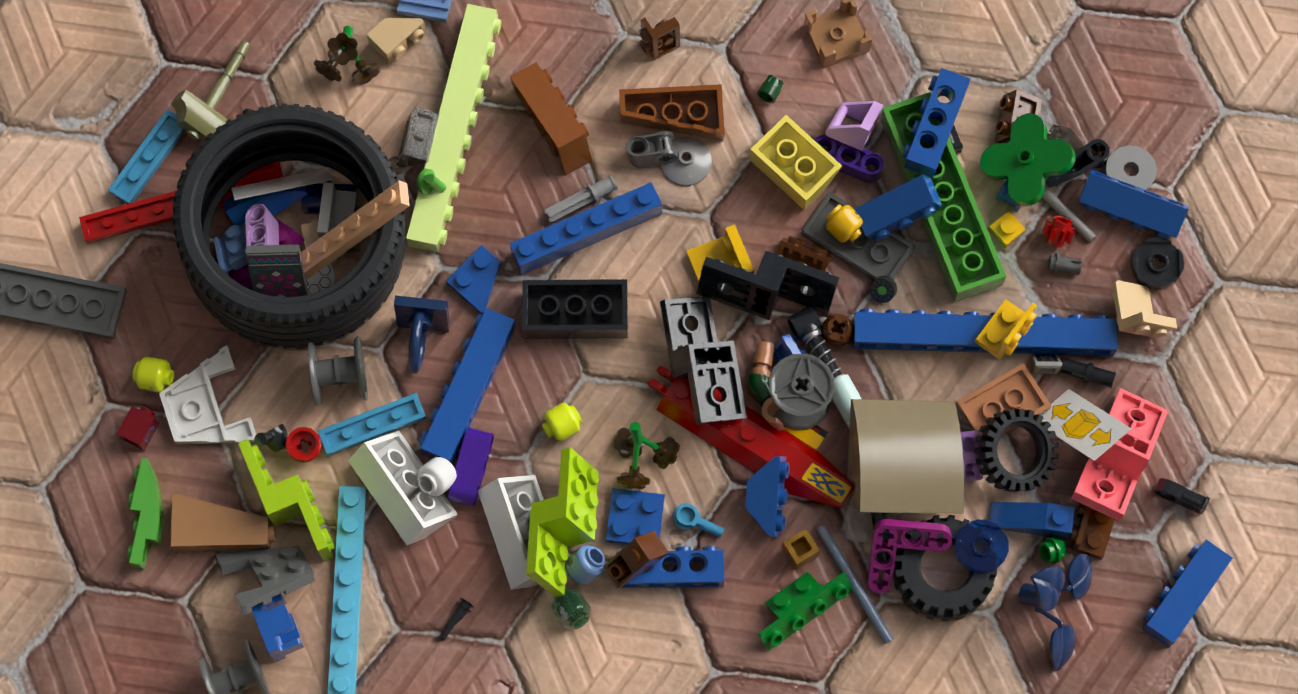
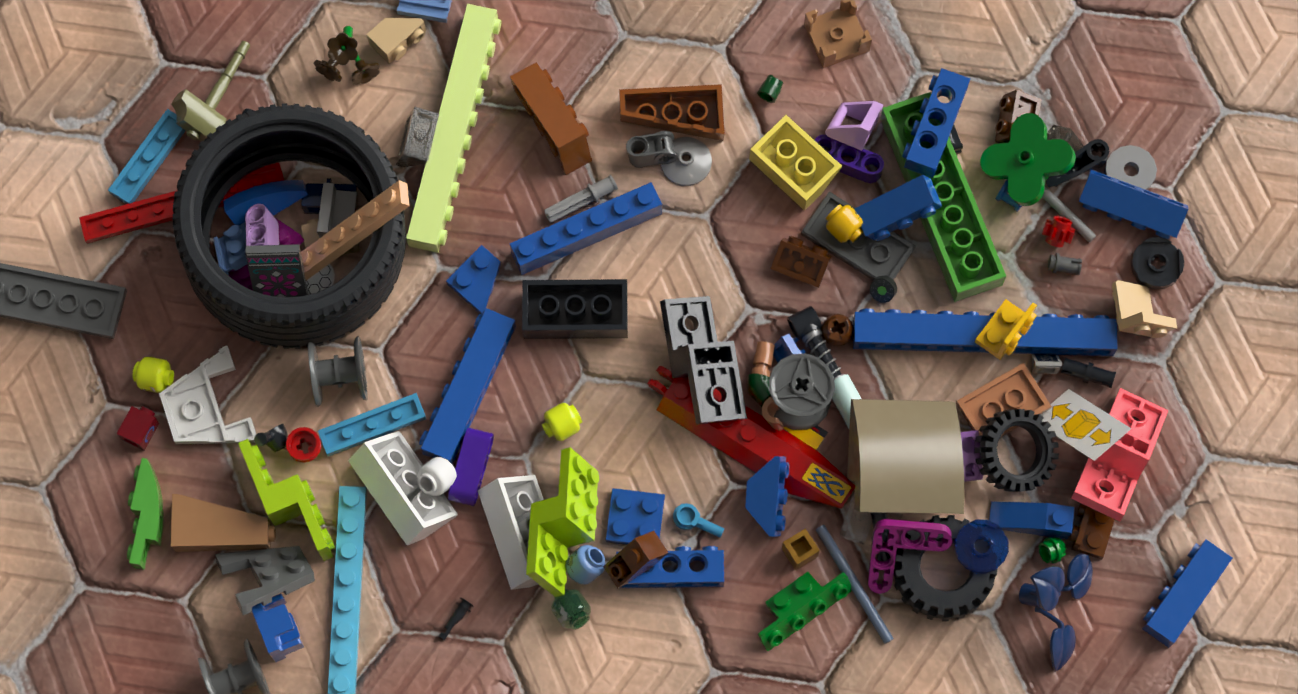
(281, 183): white sticker -> none
(420, 316): dark blue tile -> none
(427, 181): bright green plate -> none
(630, 443): dark brown plant -> none
(661, 39): reddish brown bracket -> none
(727, 249): yellow bracket -> none
(773, 279): black bracket -> none
(1007, 229): yellow plate -> none
(1182, 496): black piece -> none

